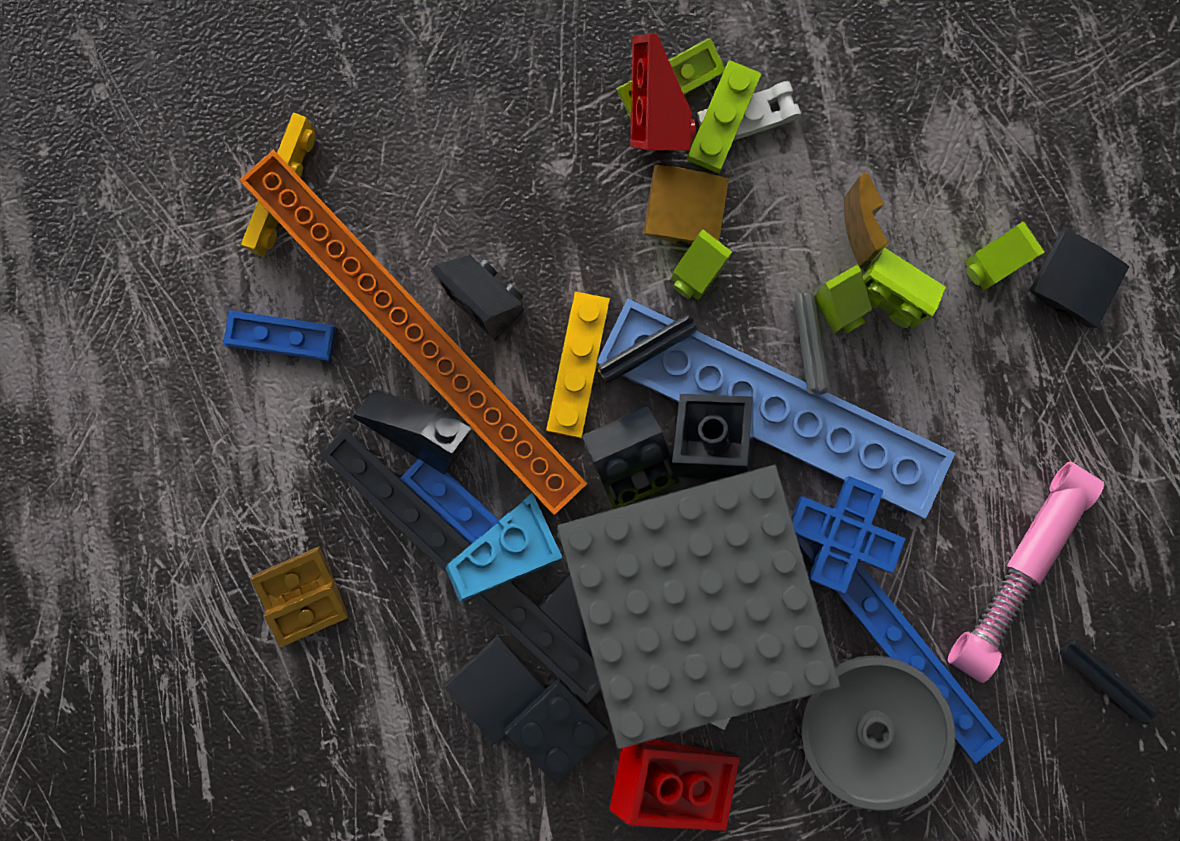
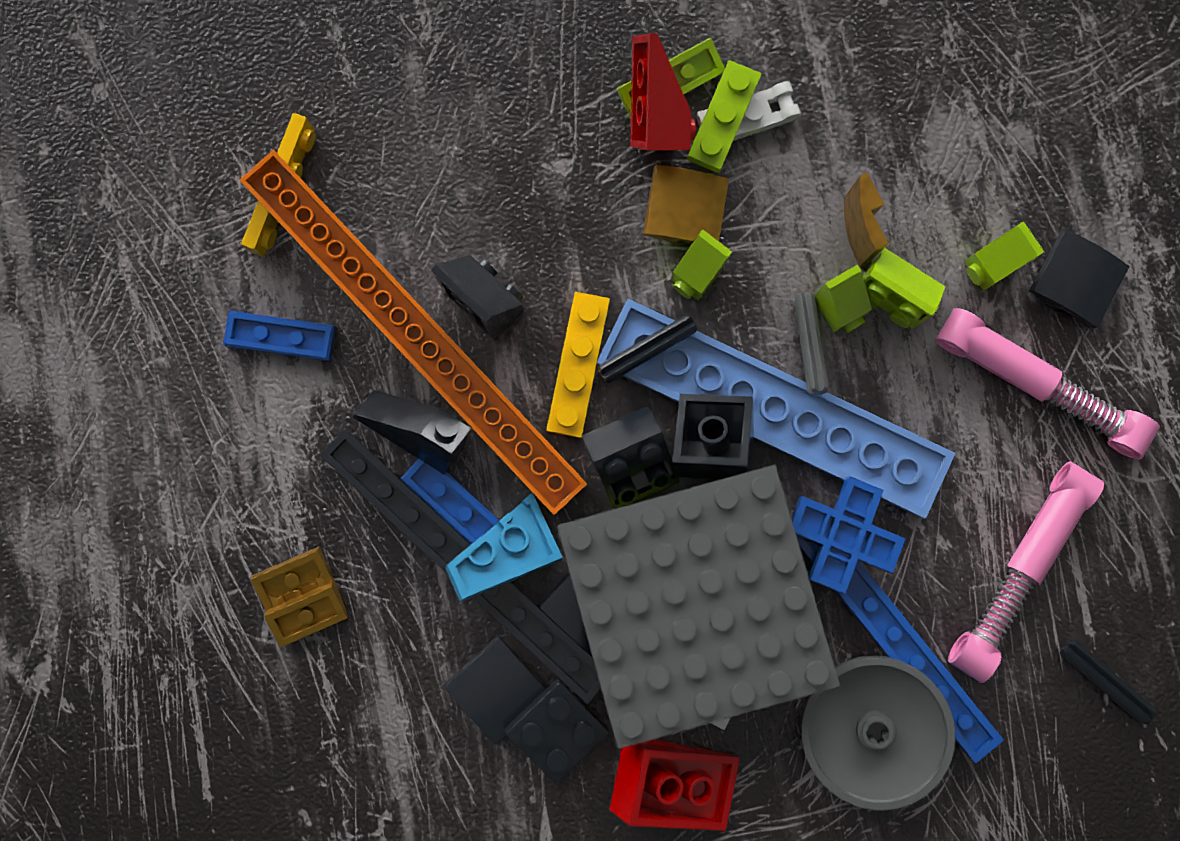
(968, 337): none -> bright pink piece

